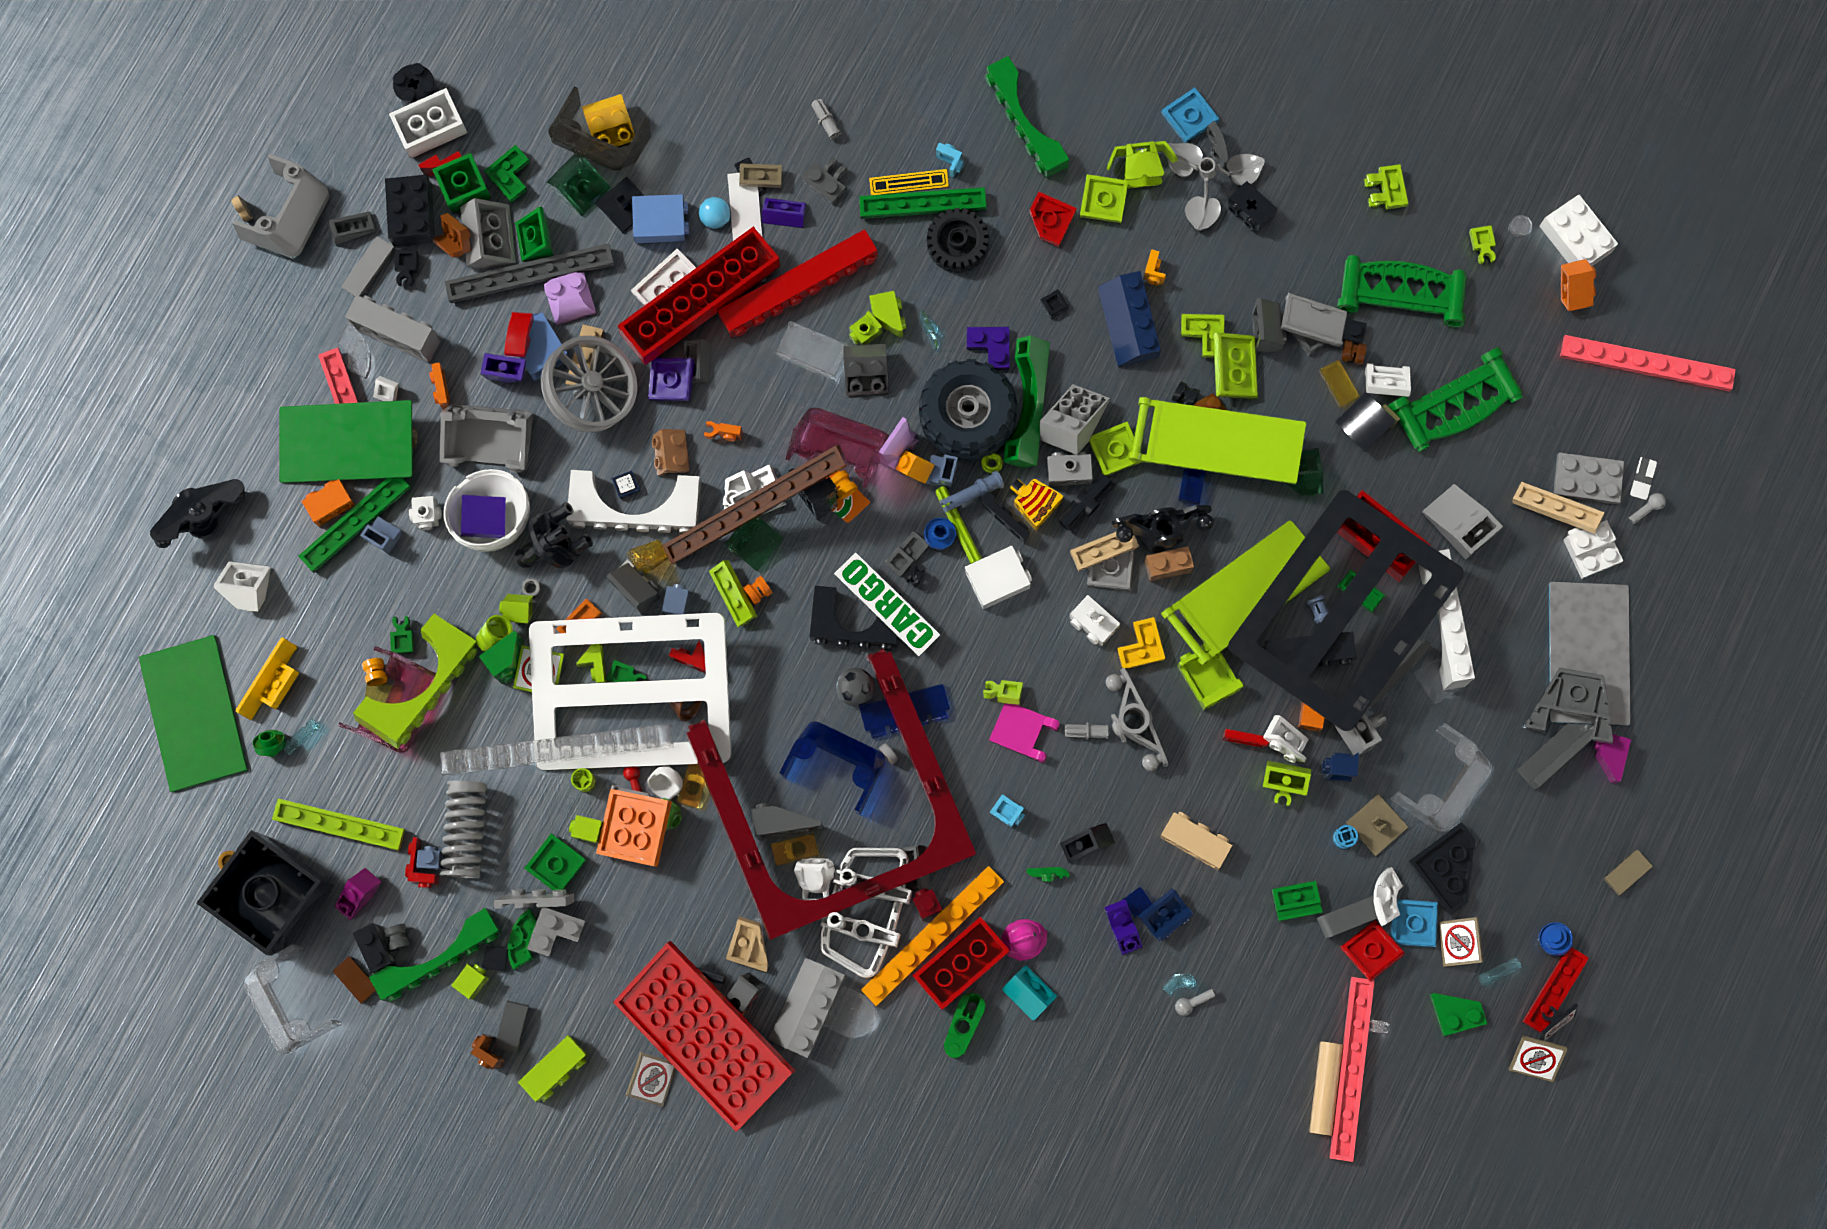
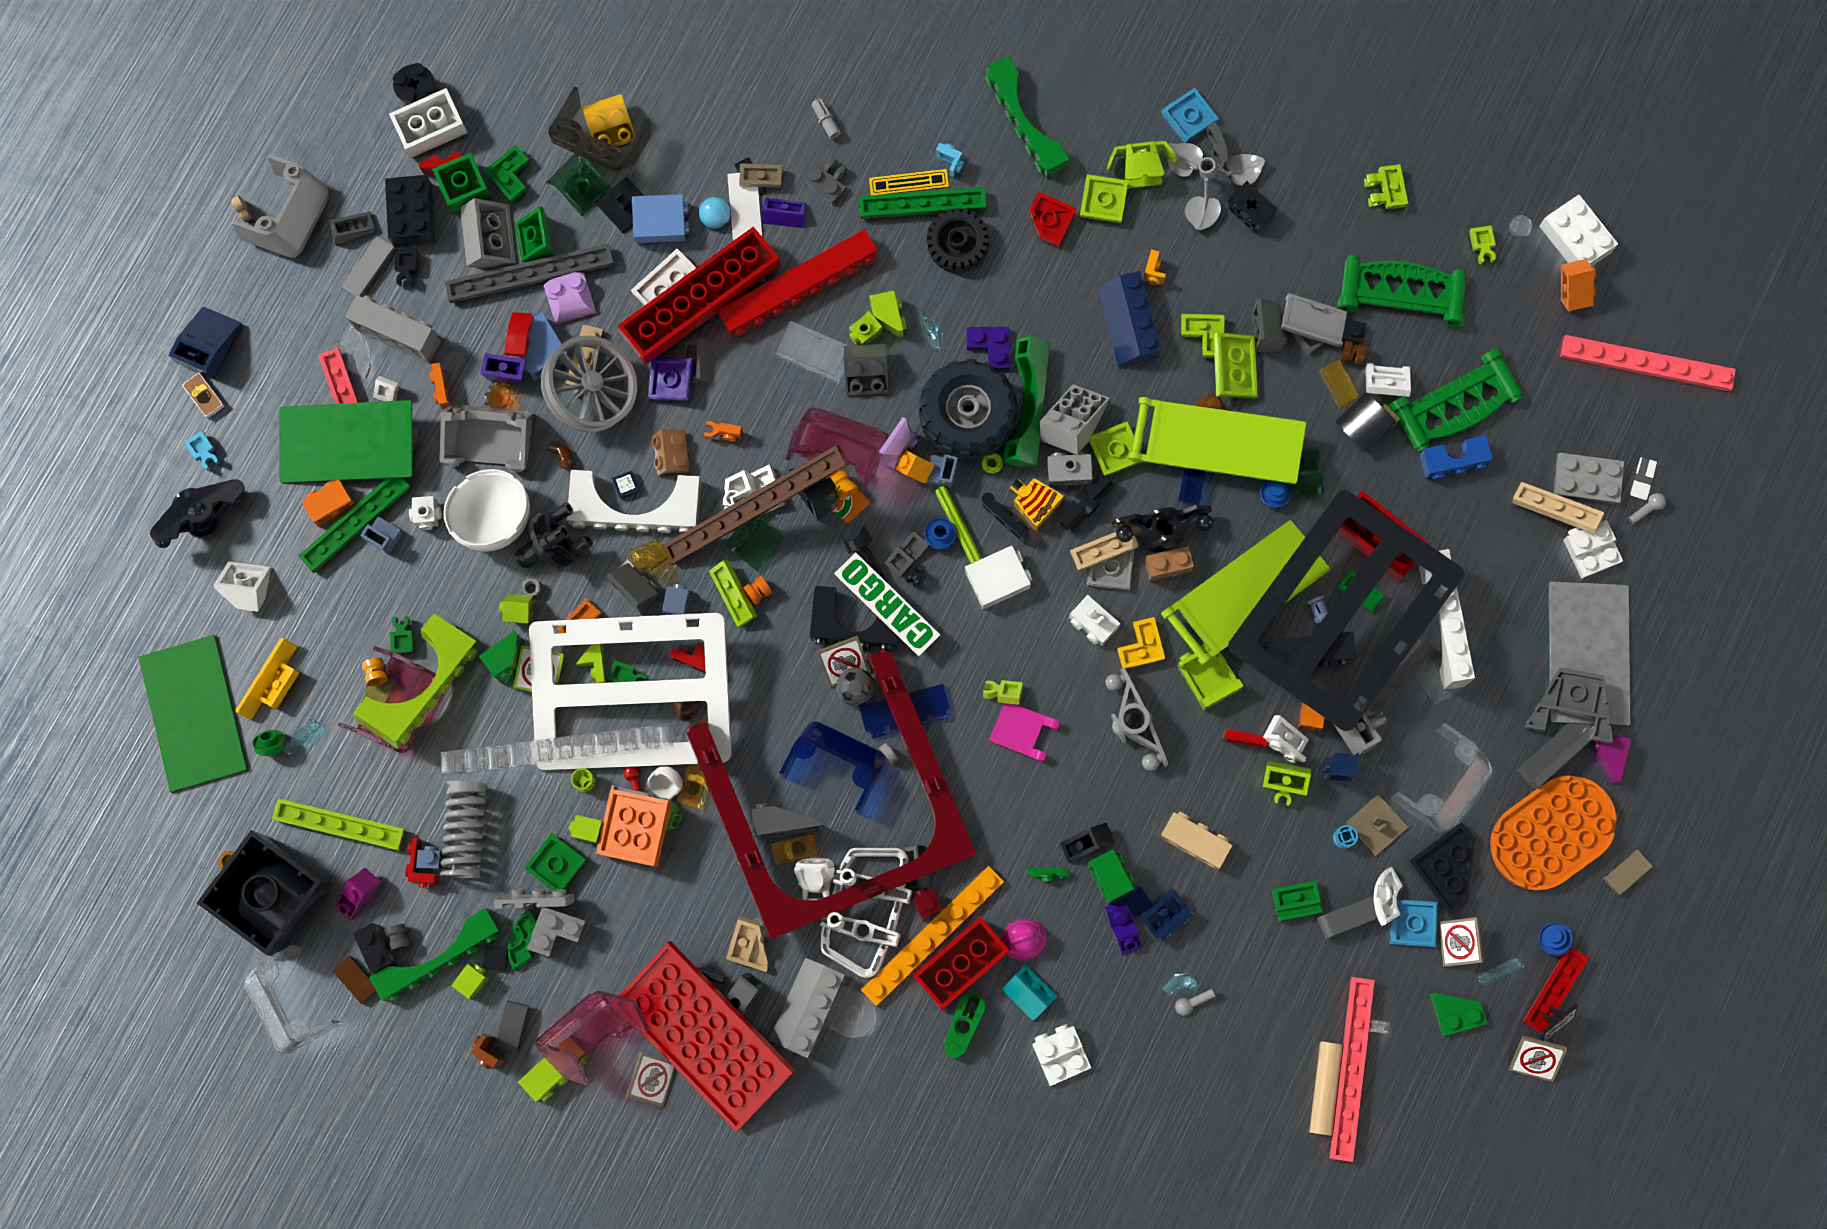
(200, 448): none -> medium azure plate
(203, 395): none -> tile
(205, 342): none -> dark blue slope
(454, 238): dark orange bracket -> none
(483, 516): dark purple tile -> none
(493, 631): lime wheel -> none
(499, 396): none -> clear orange piece
(564, 454): none -> reddish brown arm
(586, 1027): none -> clear pink windscreen
(841, 657): none -> piece
(859, 546): none -> black piece
(978, 489): sand blue pin -> none
(1008, 811): medium azure bracket -> none
(1054, 304): black tile -> none
(1061, 1054): none -> white plate
(1086, 731): light grey axle -> none
(1110, 876): none -> green brick
(1185, 394): black wheel -> none
(1275, 494): none -> blue plate
(1372, 951): red plate -> none
(1438, 463): none -> blue arch
(1462, 520): light grey slope -> none
(1553, 833): none -> orange plate

